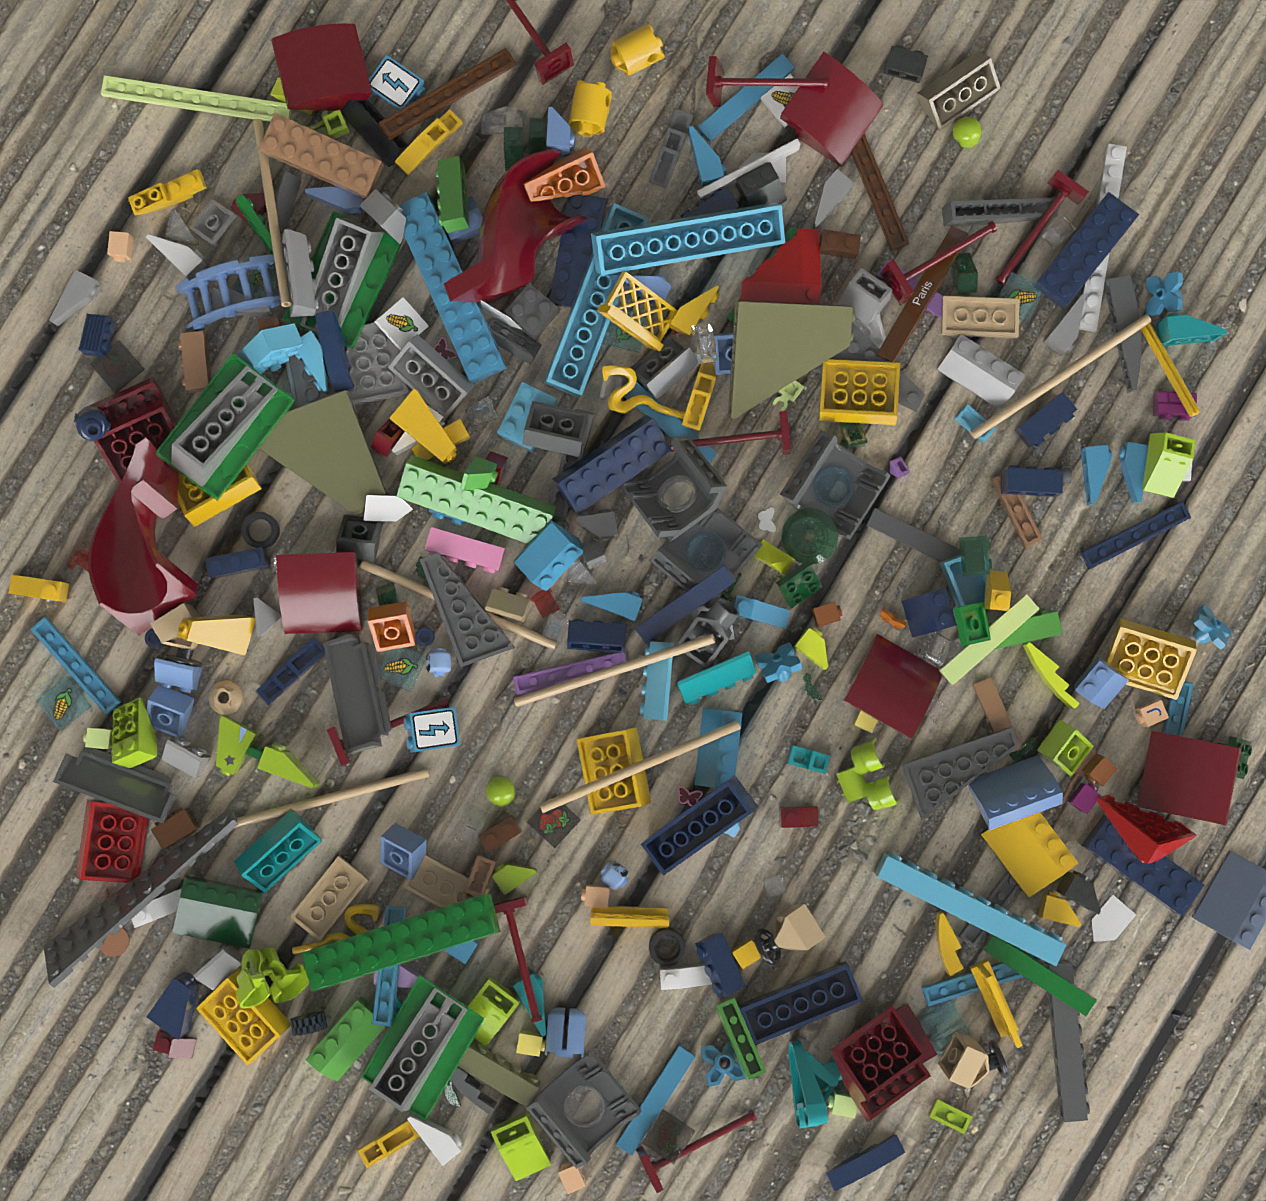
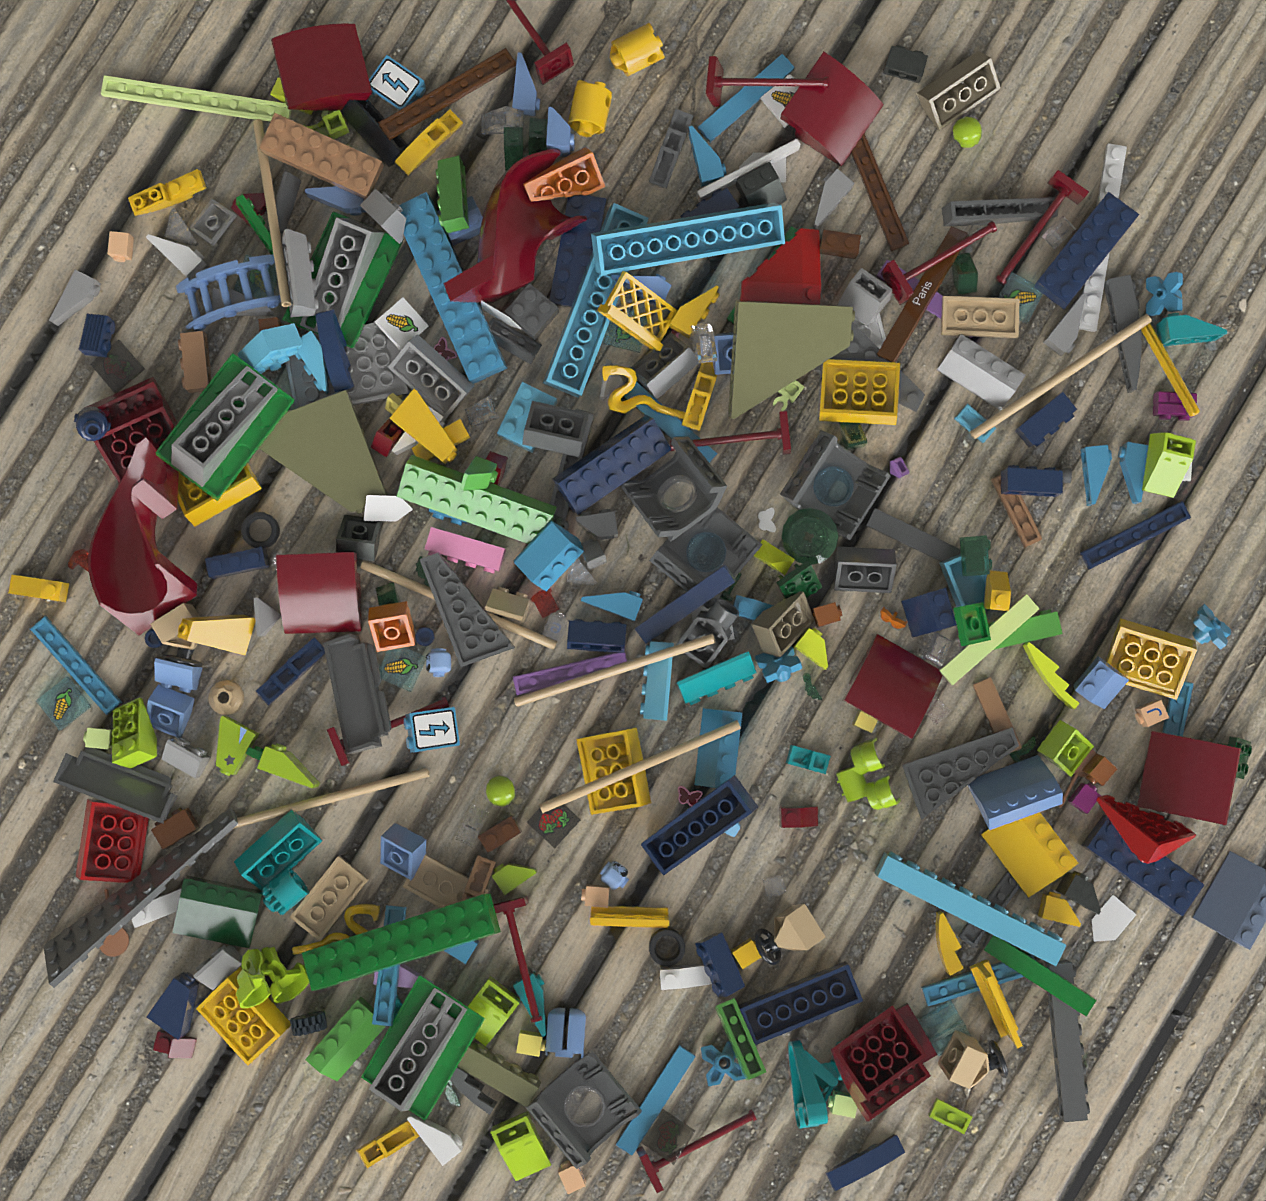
(284, 892): none -> teal gear
(393, 402): none -> light yellow tile
(524, 90): none -> medium blue slope
(783, 624): none -> dark tan slope
(864, 569): none -> dark grey slope

